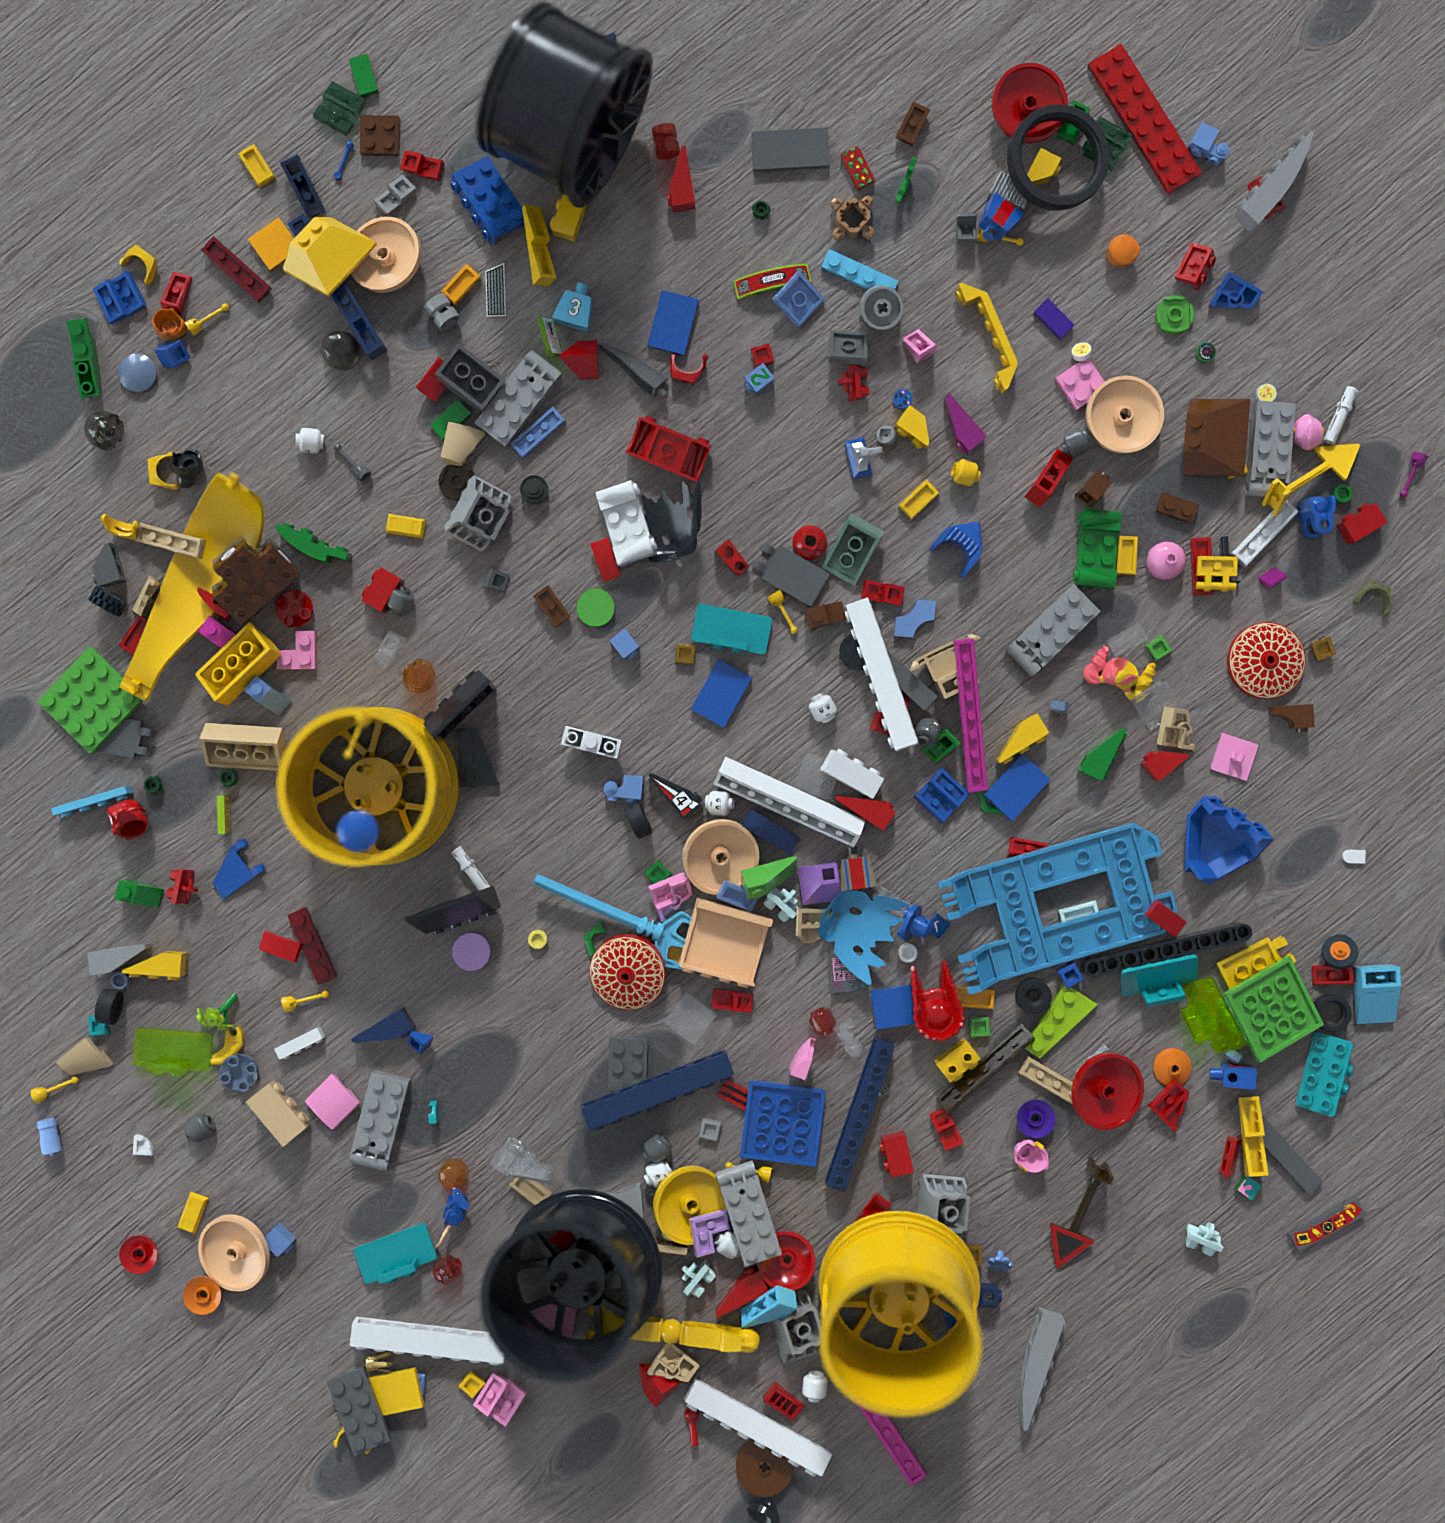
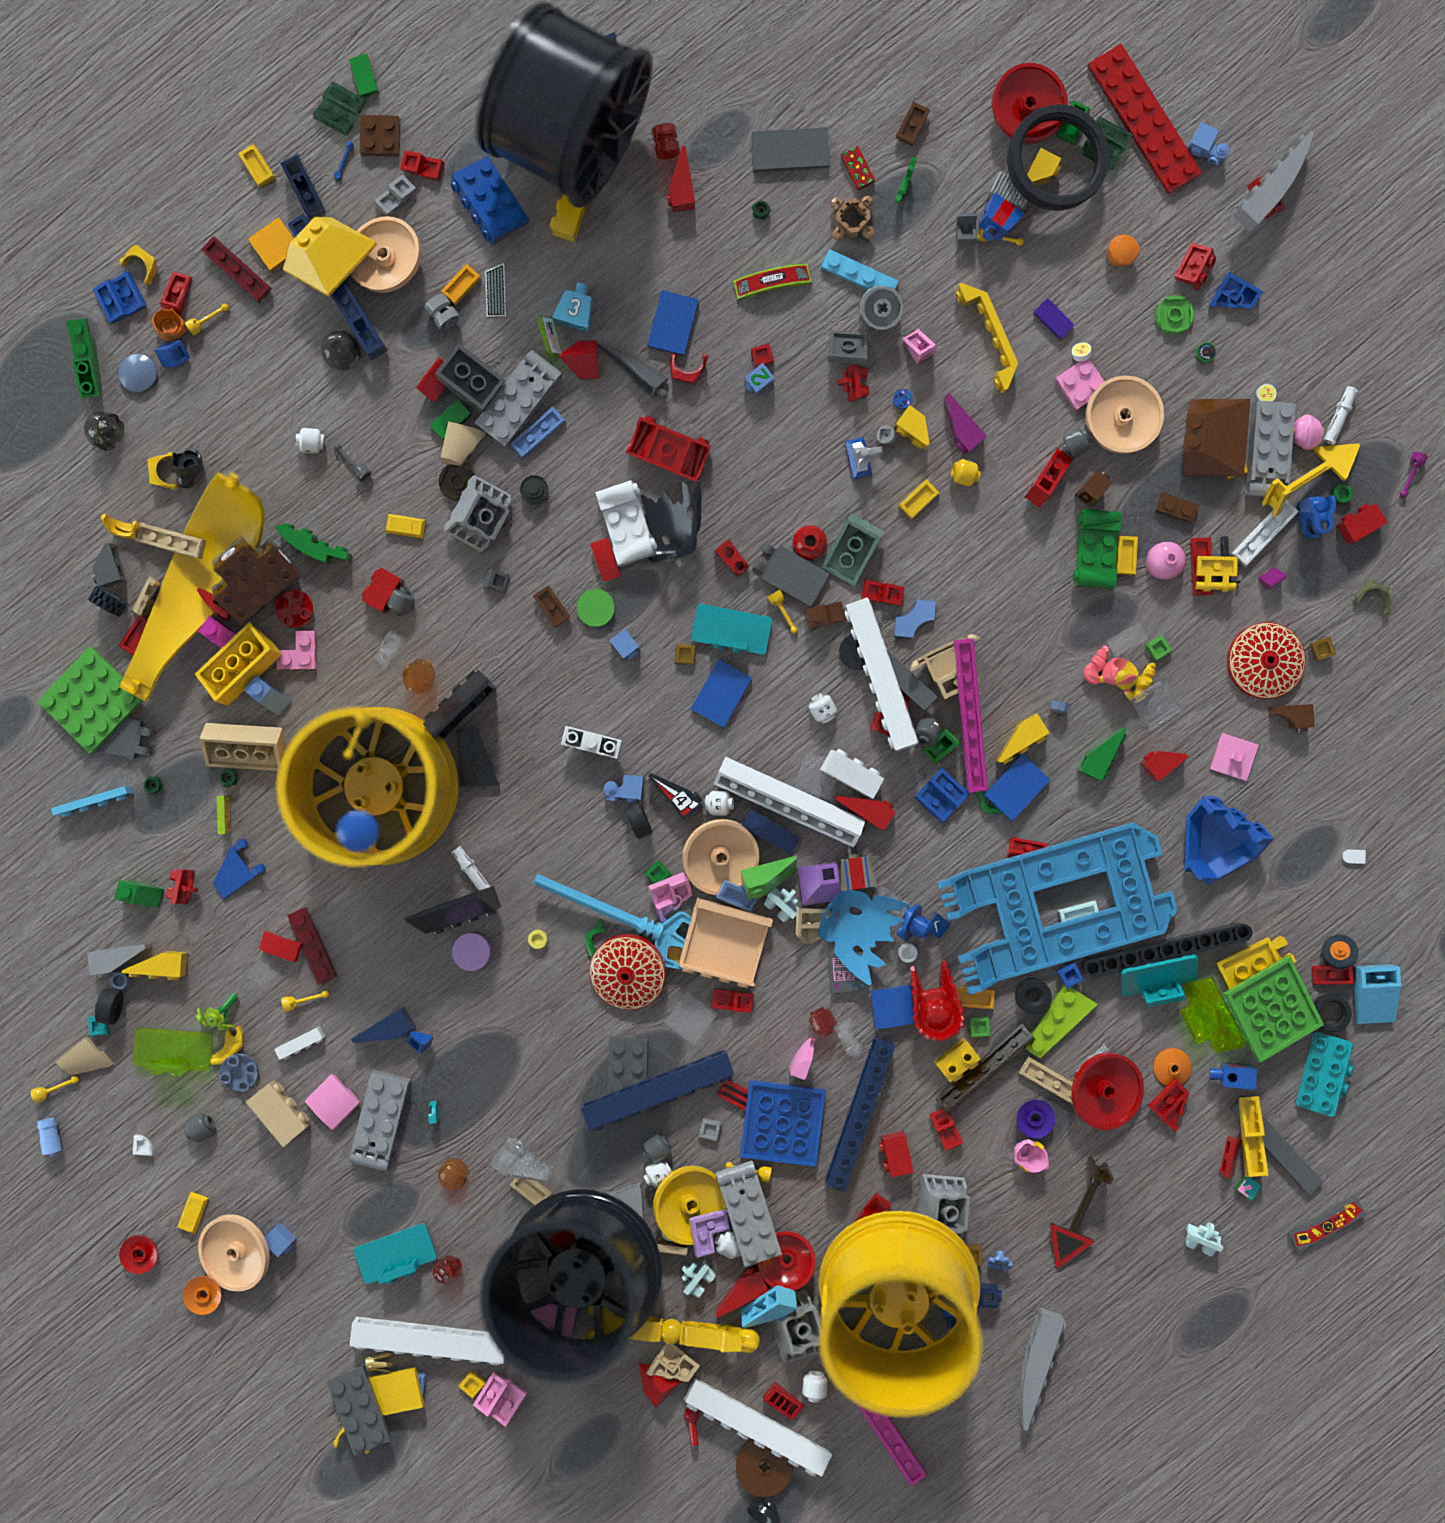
(128, 819): red piece -> none
(454, 1211): blue animal -> none
(537, 240): yellow slope -> none
(798, 299): medium blue tile -> none
(966, 537): blue animal -> none
(1052, 630): light grey hinge -> none
(1165, 918): red slope -> none
(1175, 729): tan slope -> none
(1234, 1057): sand blue tile -> none

